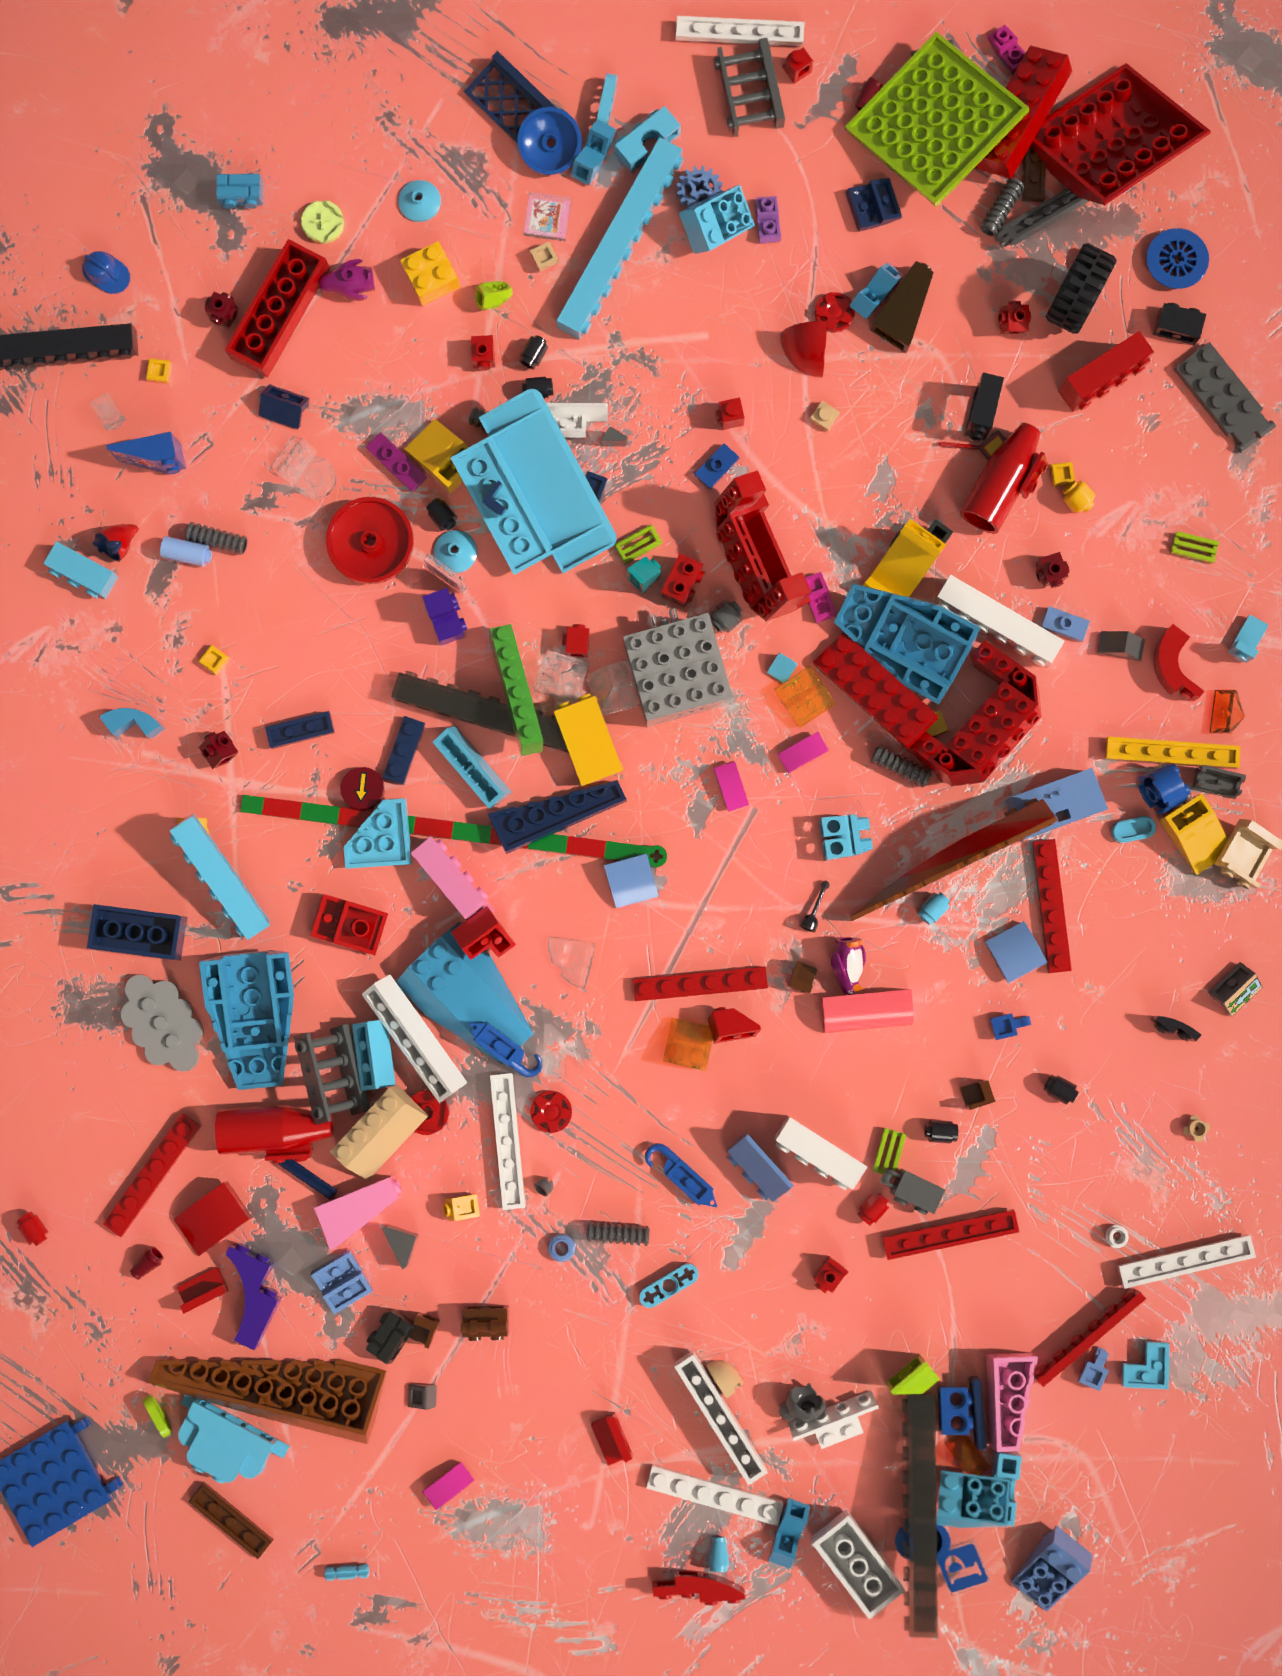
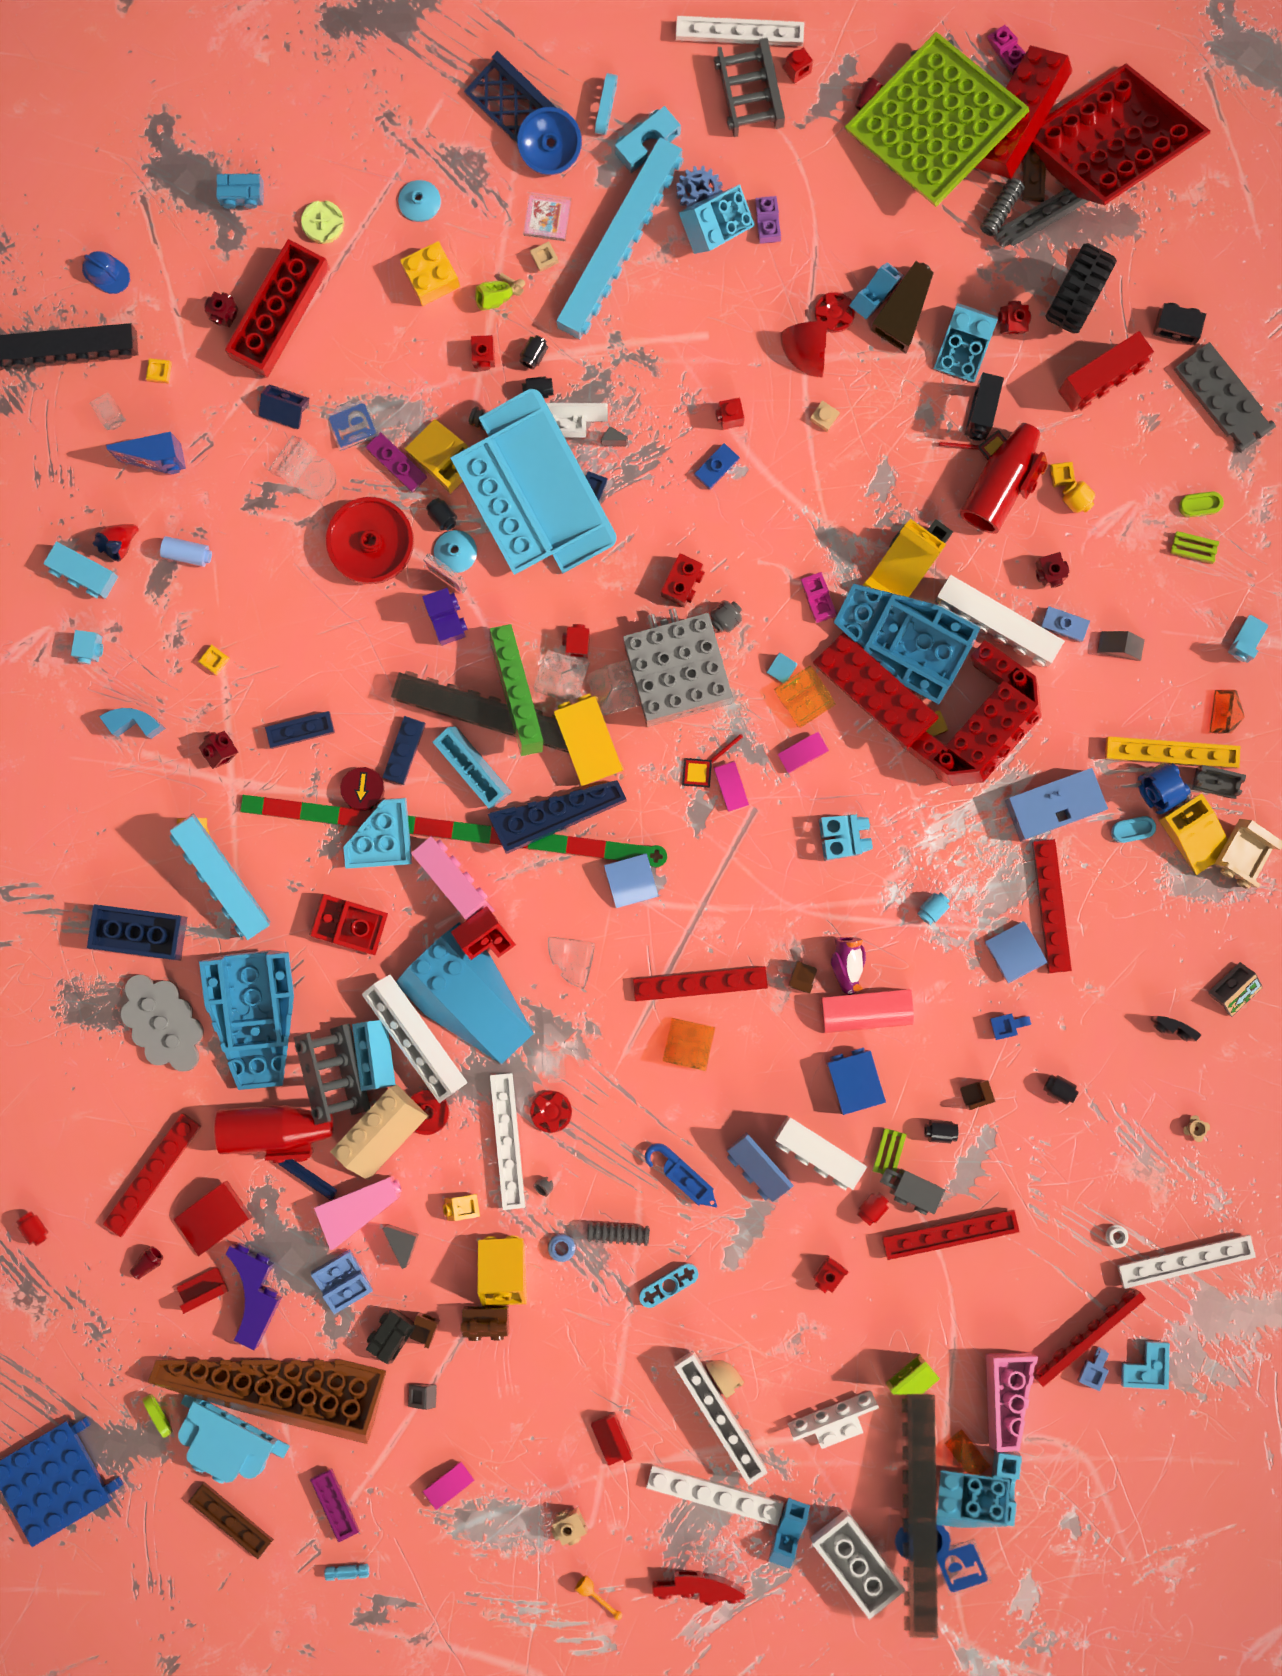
(87, 647): none -> medium azure brick
(216, 538): dark grey piece -> none
(334, 1505): none -> magenta plate
(349, 280): magenta animal -> none
(352, 424): none -> clear piece
(491, 503): dark blue panel -> none
(502, 1271): none -> yellow slope
(503, 1048): blue plate -> none
(516, 285): none -> tan hand
(569, 1519): none -> tan brick
(585, 1588): none -> light orange hinge
(594, 153): dark azure brick -> none
(622, 553): lime tile -> none
(644, 573): teal slope -> none
(698, 771): none -> piece
(718, 1556): medium azure cone -> none
(731, 1025): red slope -> none
(754, 550): red wedge -> none
(798, 1401): dark grey piece -> none
(810, 922): black hinge -> none
(856, 1081): none -> blue panel
(873, 204): dark blue slope -> none
(901, 766): dark grey piece -> none
(947, 1411): blue brick -> none
(965, 342): none -> medium azure slope
(976, 846): dark orange wedge -> none
(977, 1413): dark blue tile -> none
(1053, 1568): medium blue slope -> none
(1167, 664): red arch -> none
(1187, 239): blue piece -> none
(1201, 504): none -> lime tile

